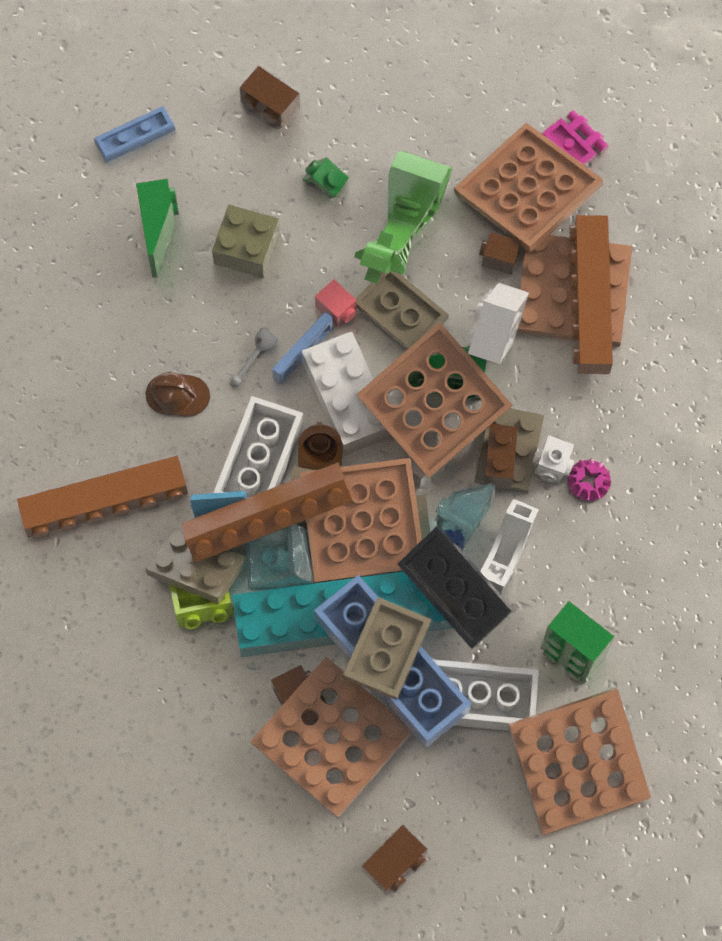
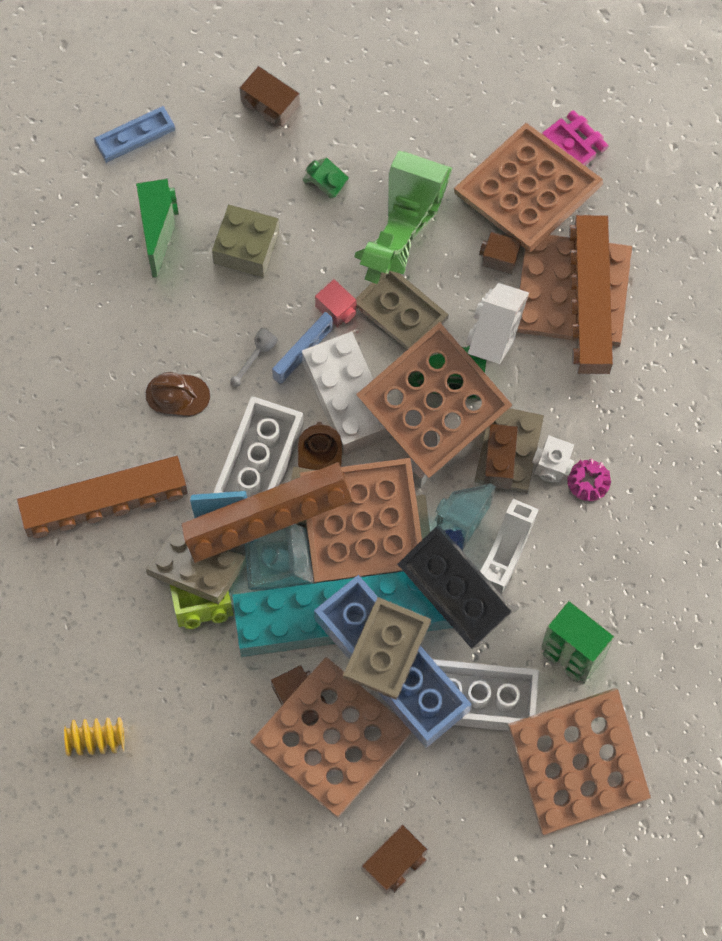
(94, 736): none -> yellow piece

